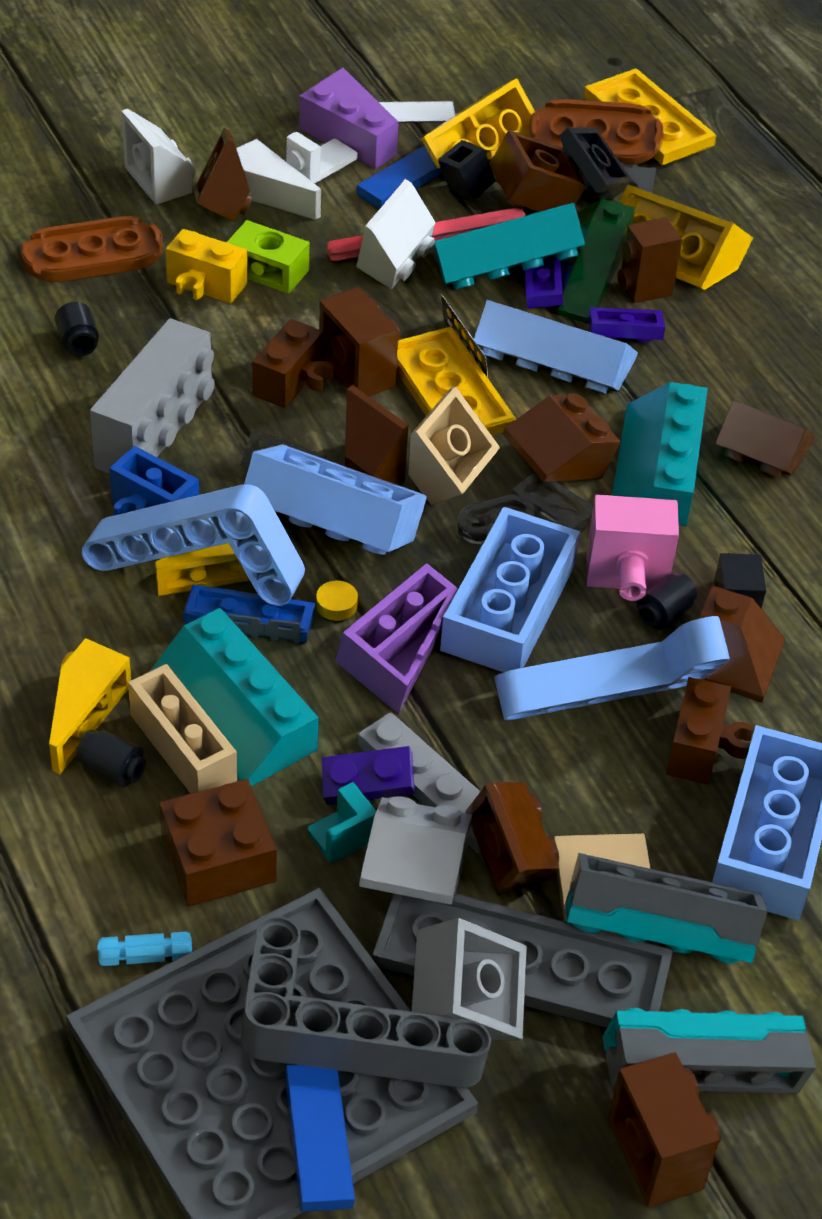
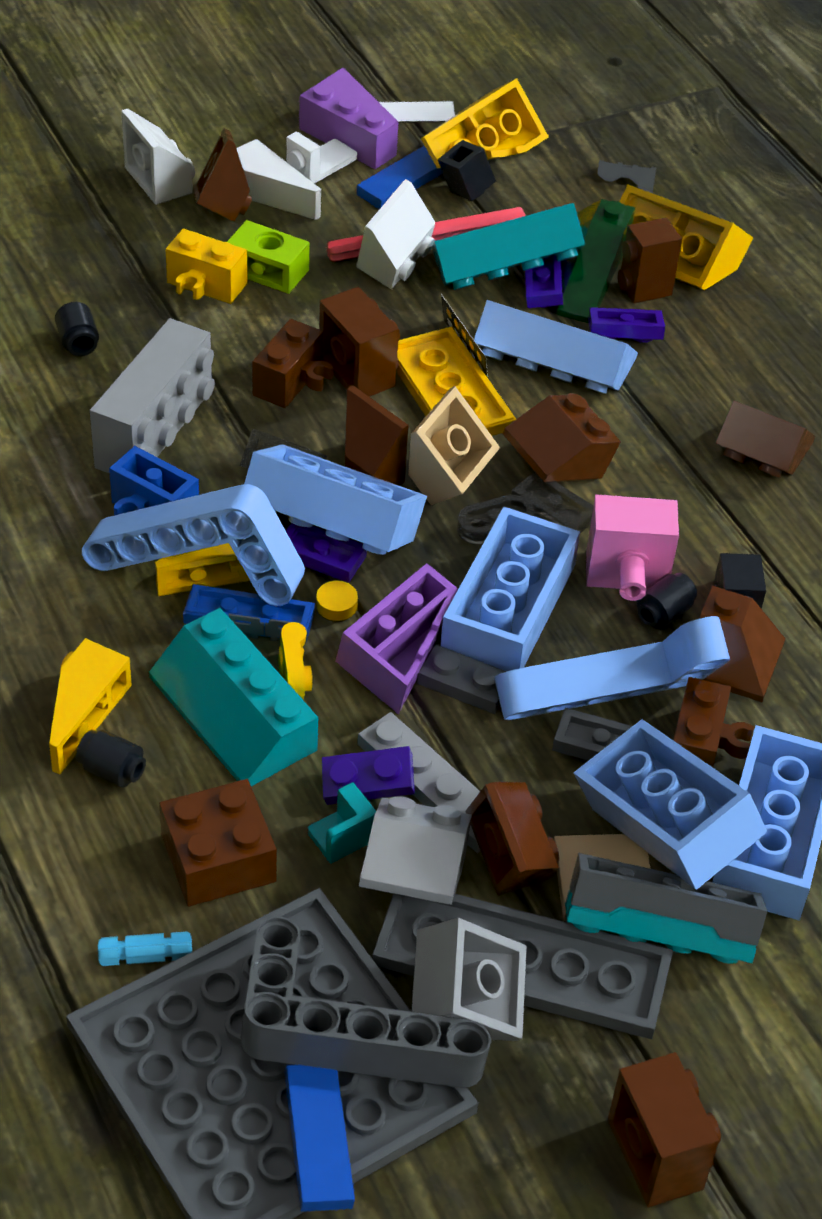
(91, 249): dark orange tile -> none
(181, 731): tan brick -> none
(291, 658): none -> yellow plate
(326, 554): none -> dark purple plate
(461, 678): none -> dark grey plate
(535, 173): reddish brown brick -> none
(585, 734): none -> dark grey plate
(595, 160): black plate -> none
(626, 127): dark orange tile -> none
(662, 446): teal slope -> none
(671, 803): none -> light blue brick
(681, 130): yellow plate -> none
(720, 1048): dark grey piece -> none

